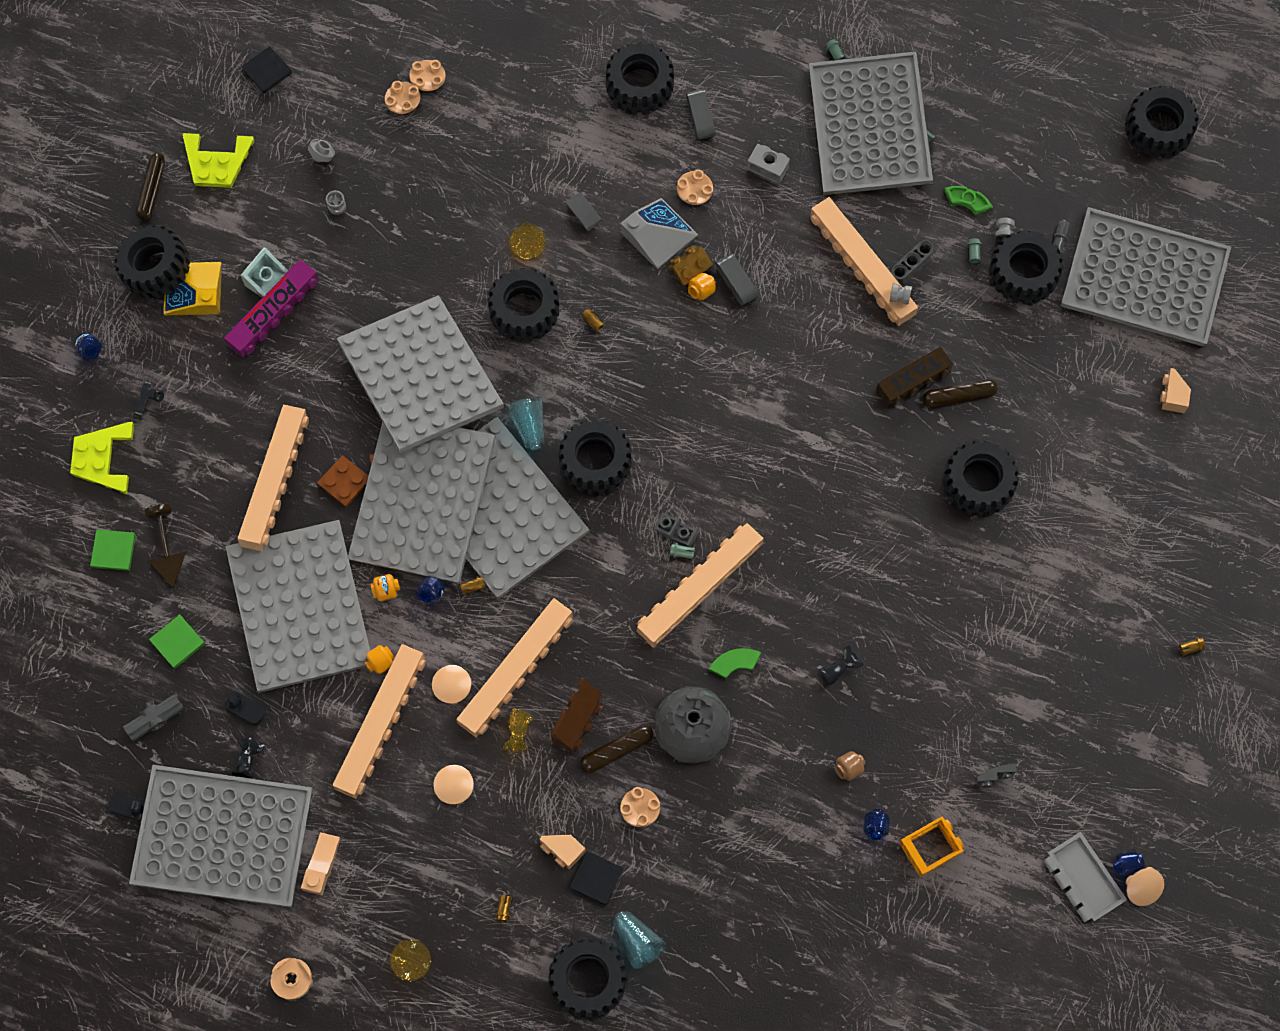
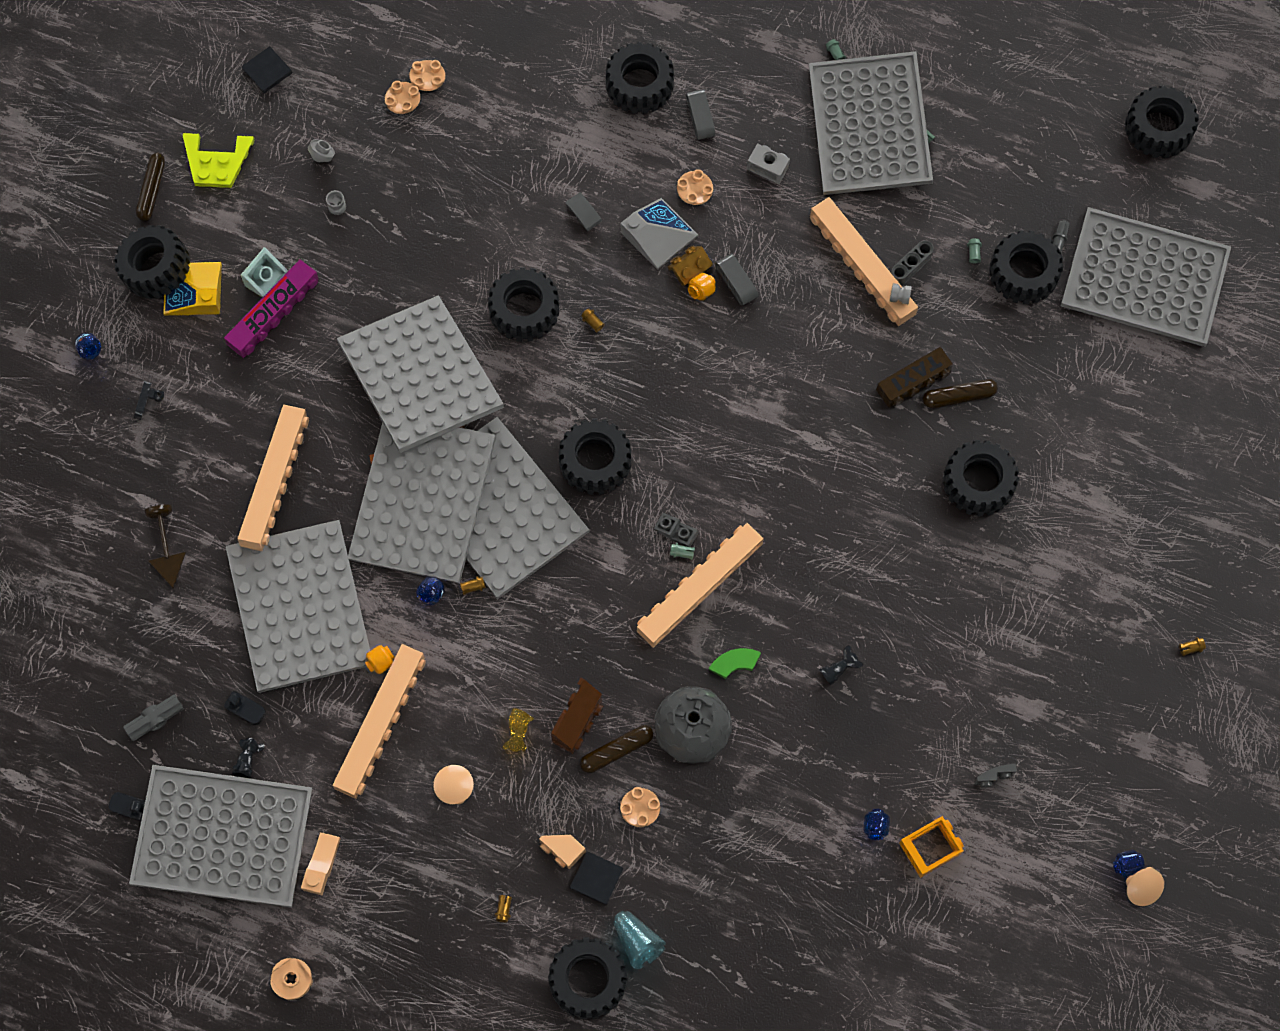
(93, 456): neon yellow wing -> none
(113, 550): bright green tile -> none
(177, 641): bright green tile -> none
(343, 481): dark orange plate -> none
(385, 587): light orange head -> none
(410, 960): clear yellow dish -> none
(451, 684): light nougat dish -> none
(515, 667): light nougat brick -> none
(527, 241): clear yellow dish -> none
(528, 421): clear light blue cone -> none
(850, 766): medium nougat head -> none
(969, 198): bright green tile -> none
(1004, 227): light grey wheel -> none
(1085, 876): light grey hinge -> none
(1176, 392): light nougat slope -> none

